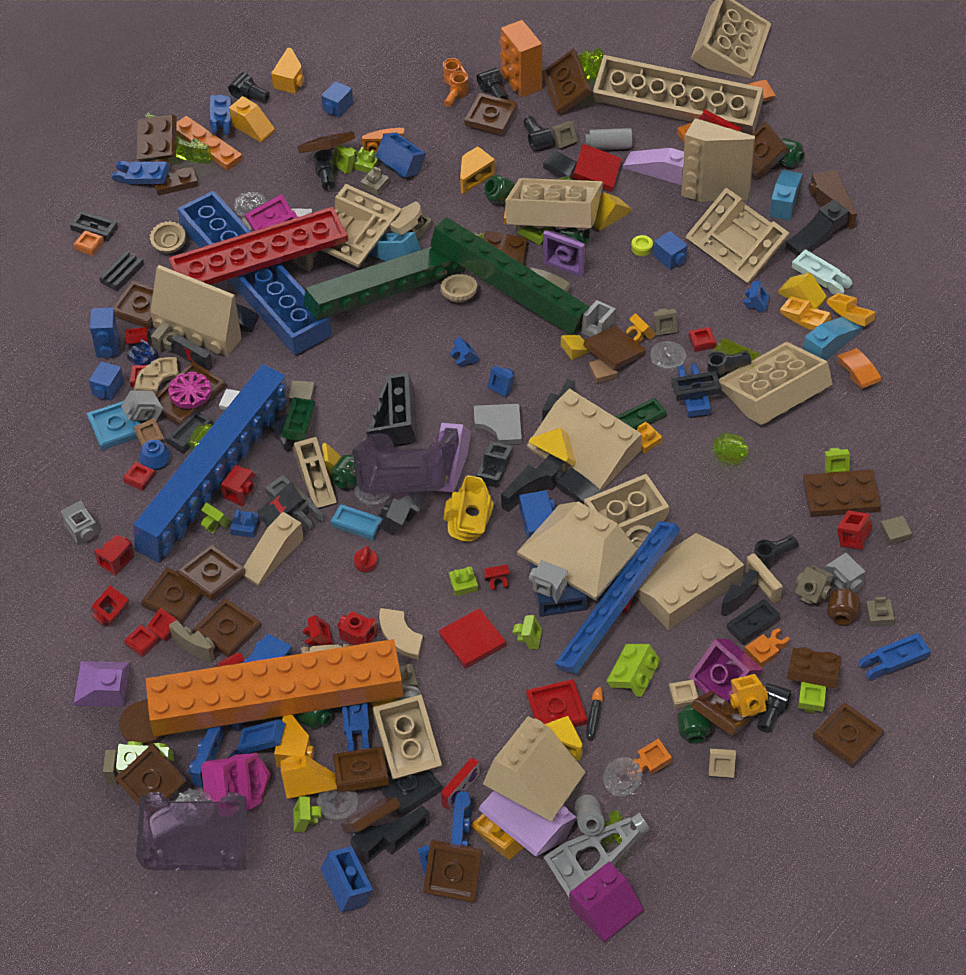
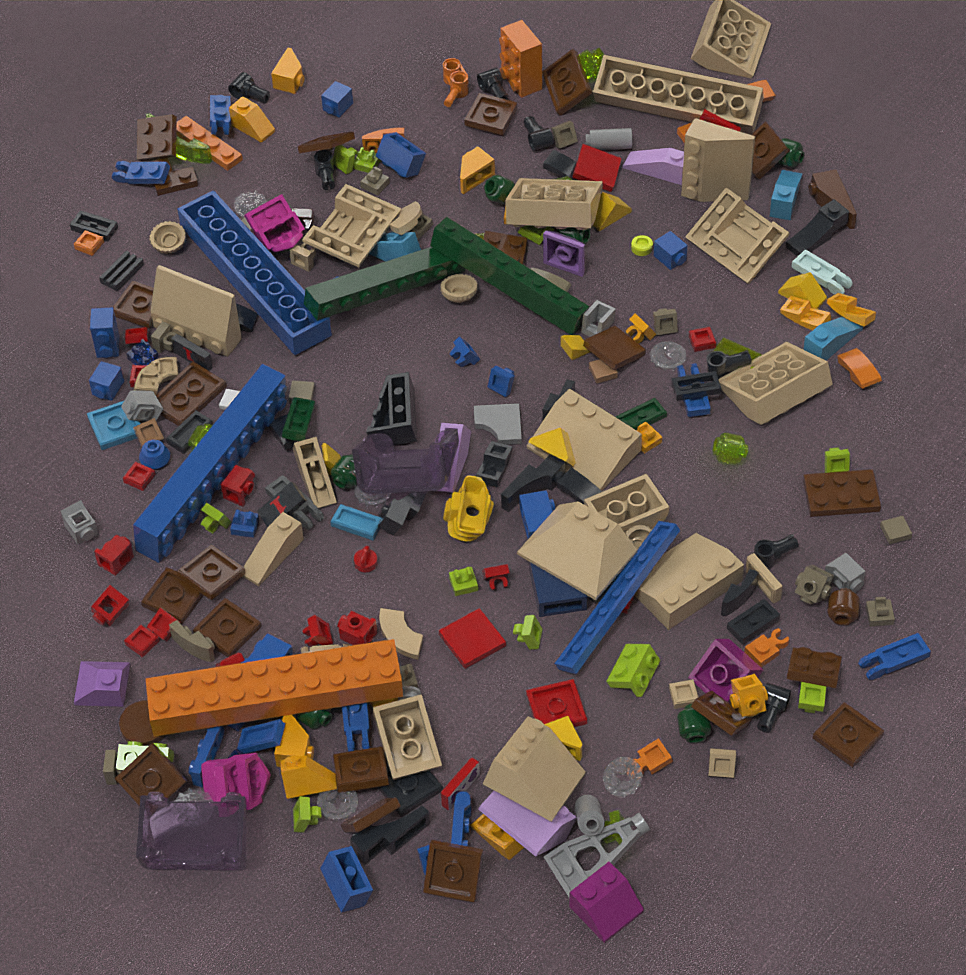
(189, 390): dark pink wheel -> none
(262, 247): red plate -> none
(549, 580): light grey window -> none
(597, 698): black piece -> none
(757, 297): blue tile -> none
(854, 529): red brick -> none

